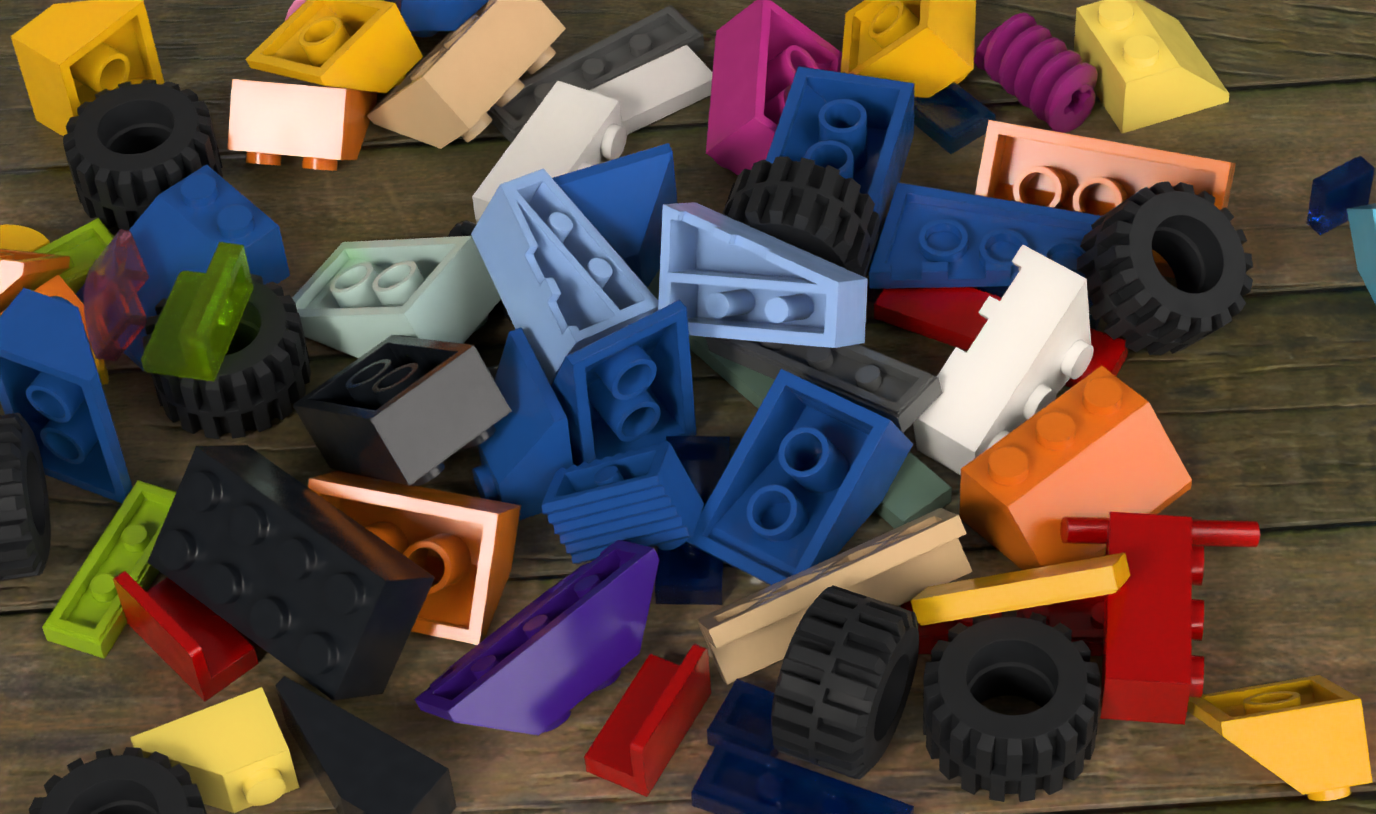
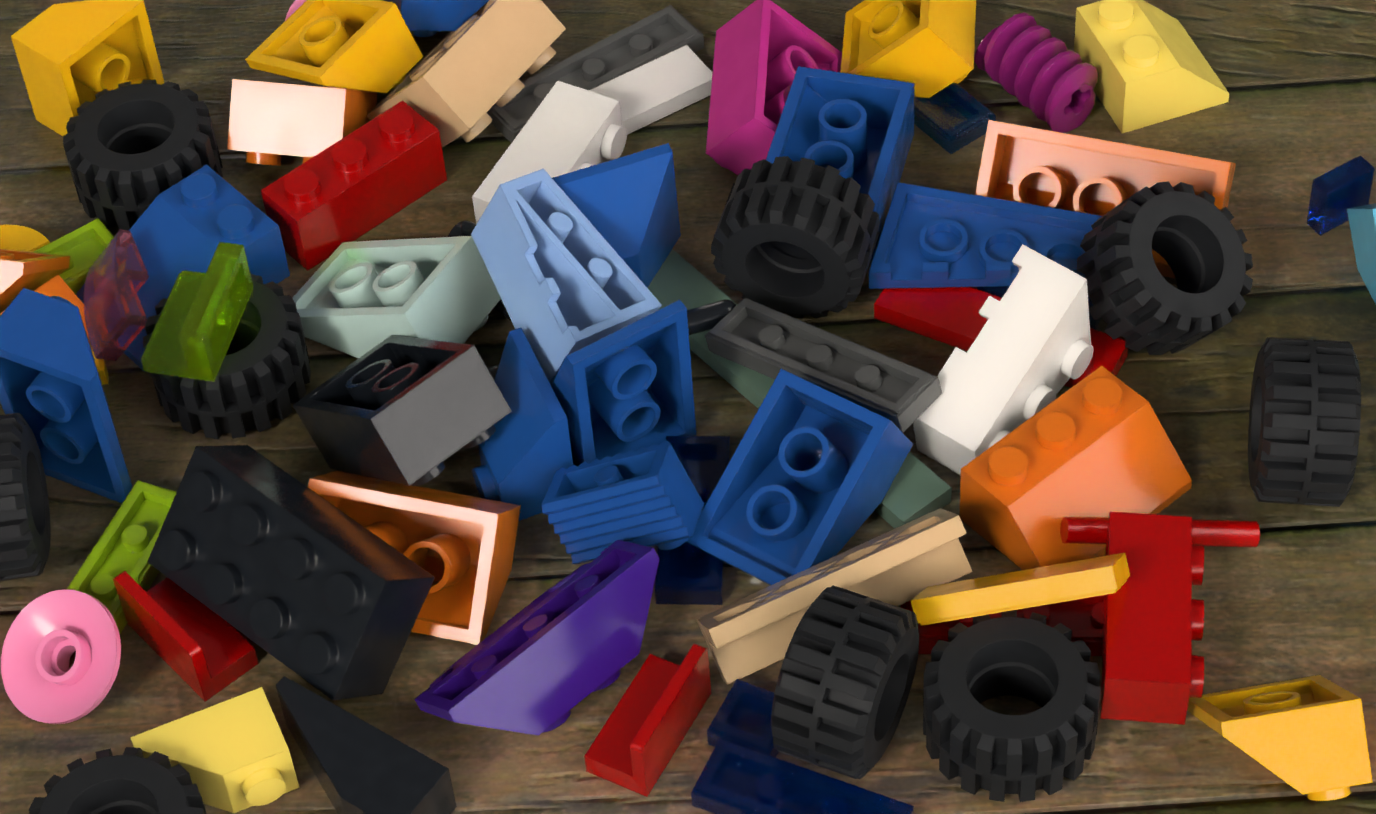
(39, 654): none -> bright pink dish
(355, 184): none -> red brick
(755, 285): light blue wedge -> none
(1304, 421): none -> black tyre

